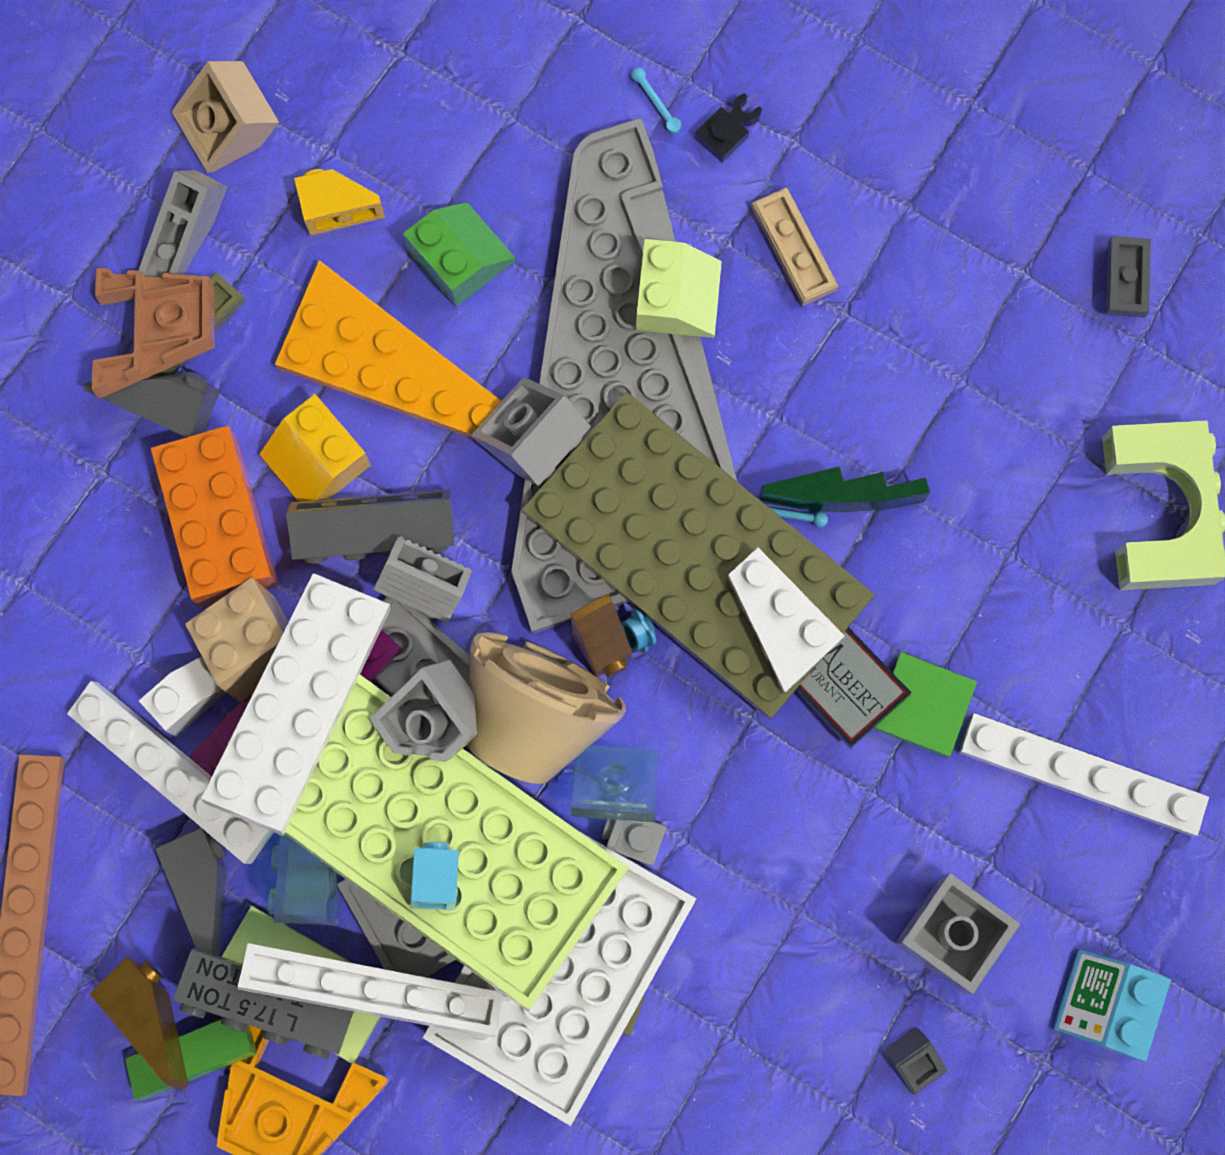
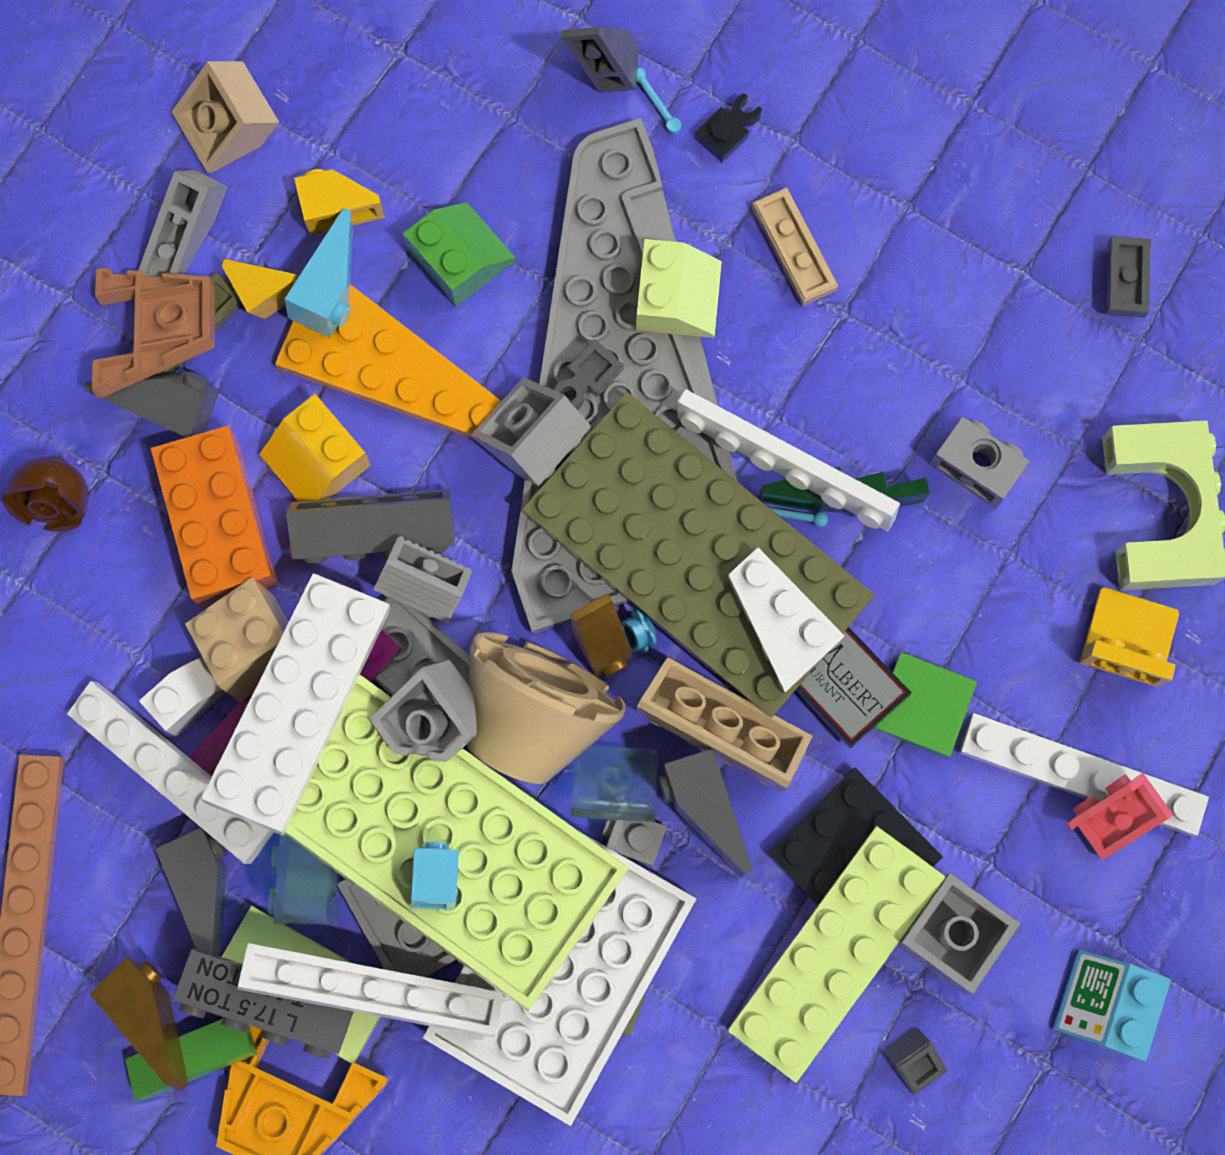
(48, 493): none -> reddish brown cylinder
(258, 287): none -> yellow slope
(323, 288): none -> medium azure slope
(590, 371): none -> dark grey plate
(606, 56): none -> dark grey slope
(703, 803): none -> dark grey slope
(724, 722): none -> tan slope
(797, 466): none -> white plate
(835, 829): none -> black plate
(836, 953): none -> yellowish green plate
(957, 462): none -> light grey brick
(1121, 816): none -> coral bracket
(1131, 638): none -> yellow bracket

